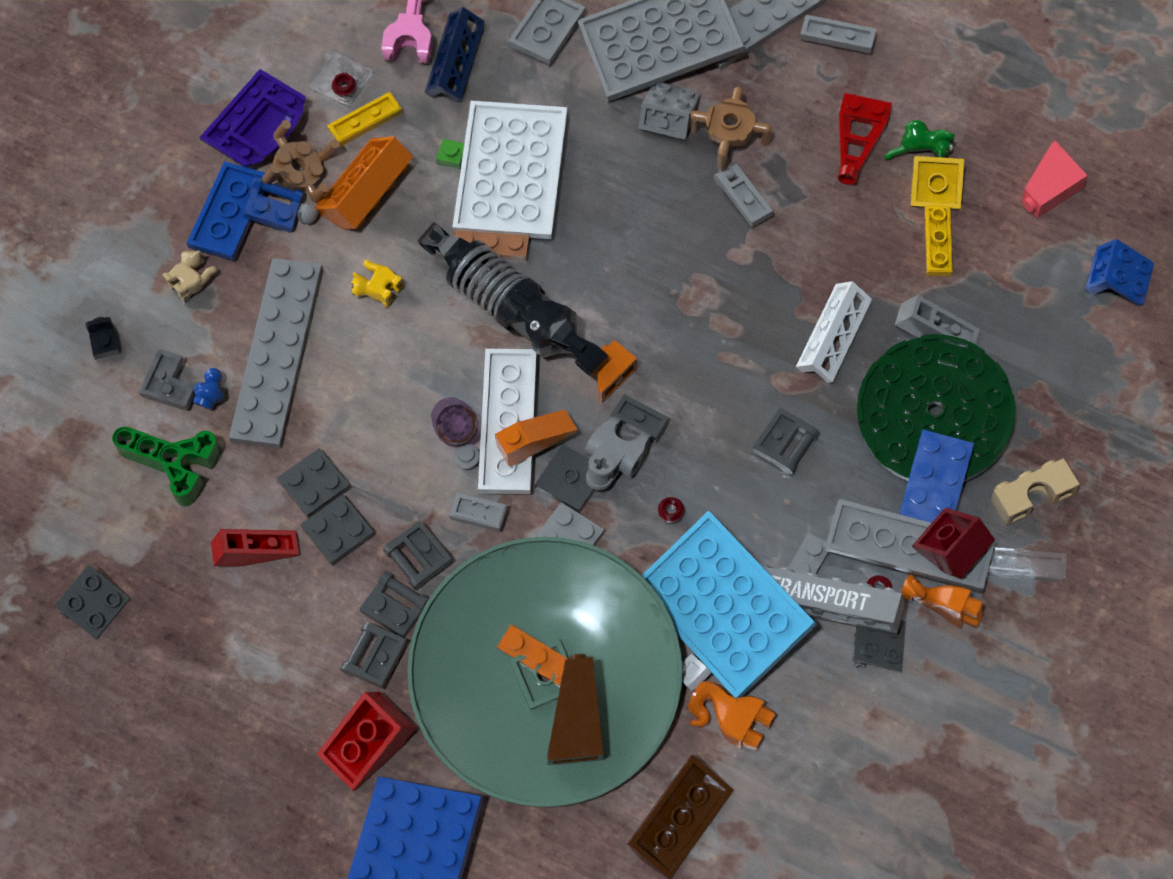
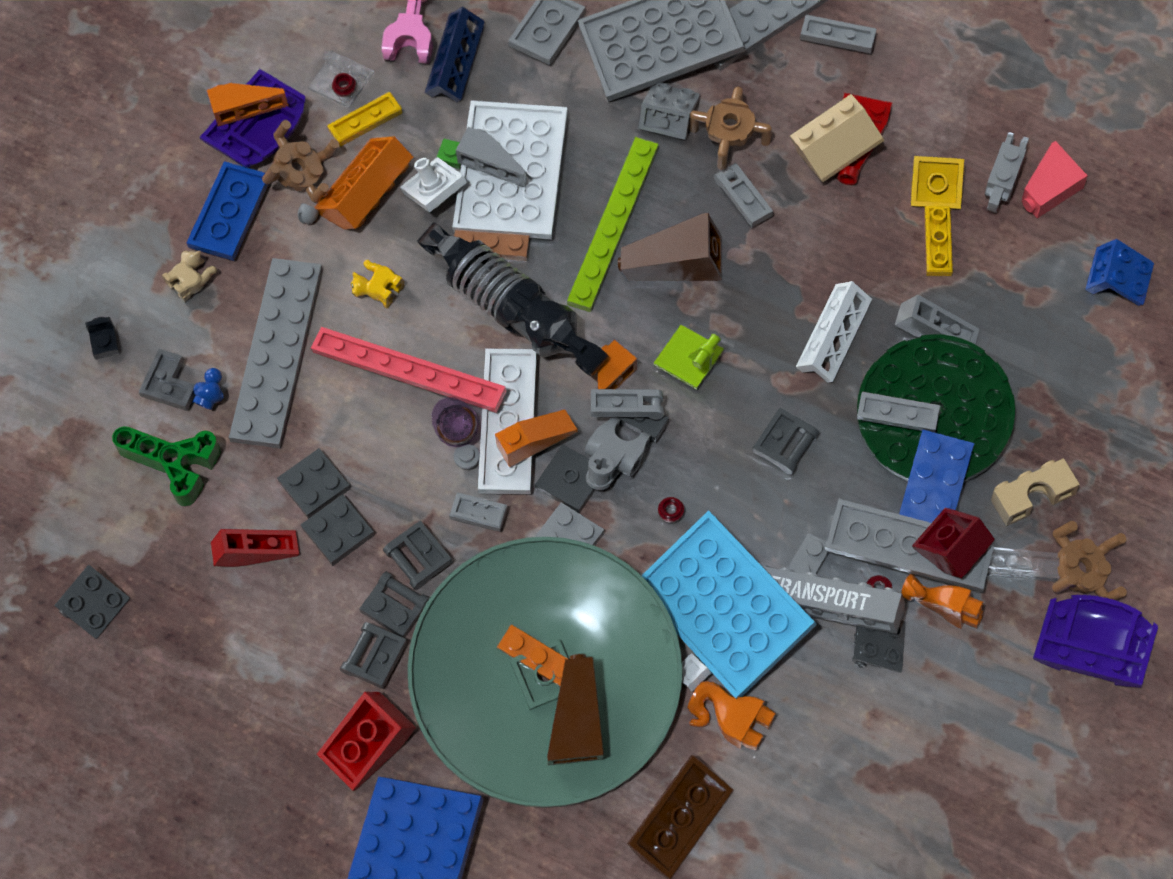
(241, 101): none -> orange slope
(269, 210): blue plate -> none
(409, 369): none -> coral plate
(432, 183): none -> white plate
(486, 155): none -> light grey slope
(612, 225): none -> lime plate
(626, 403): none -> light grey plate
(676, 254): none -> reddish brown slope
(689, 356): none -> lime plate
(836, 138): none -> tan slope
(898, 412): none -> light grey plate
(920, 138): green animal -> none
(1005, 172): none -> light grey hinge
(1093, 558): none -> medium nougat plate
(1097, 639): none -> dark purple slope

